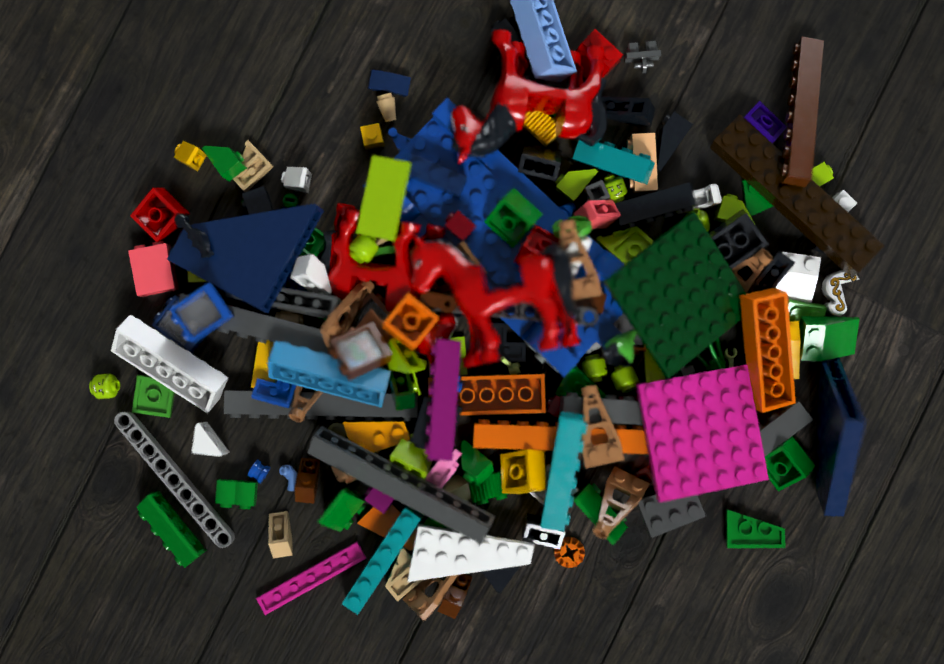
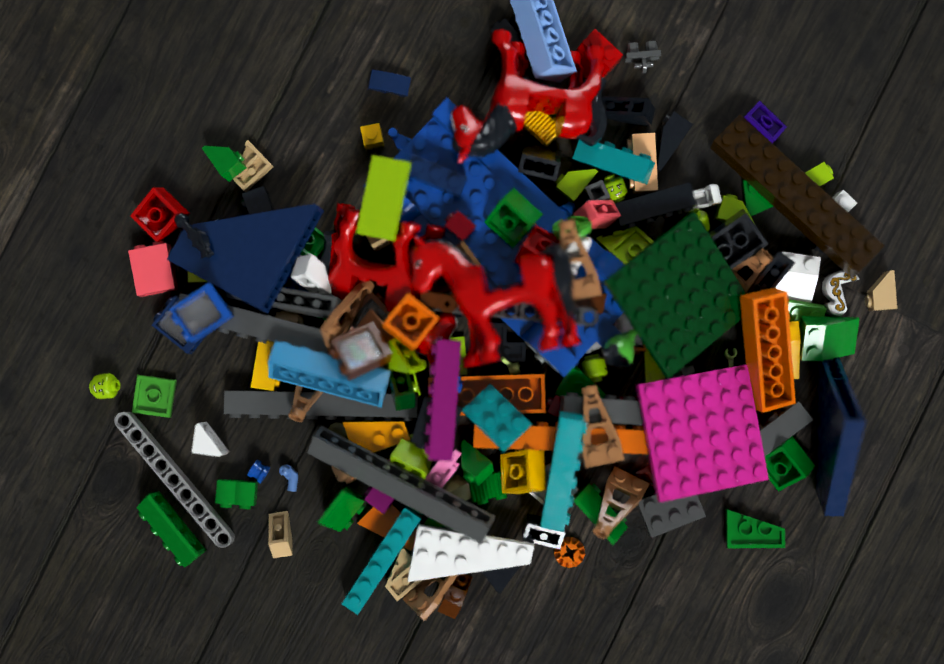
(168, 363): white brick -> none
(189, 155): yellow slope -> none
(274, 393): blue plate -> none
(288, 204): green hinge -> none
(297, 179): white slope -> none
(307, 480): reddish brown slope -> none
(311, 578): dark pink tile -> none
(363, 248): lime head -> none
(384, 253): bright green tile -> none
(387, 106): tan cone -> none
(496, 417): none -> teal plate
(624, 379): lime head -> none
(715, 363): green plant -> none
(802, 112): reddish brown brick -> none
(882, 293): none -> tan slope

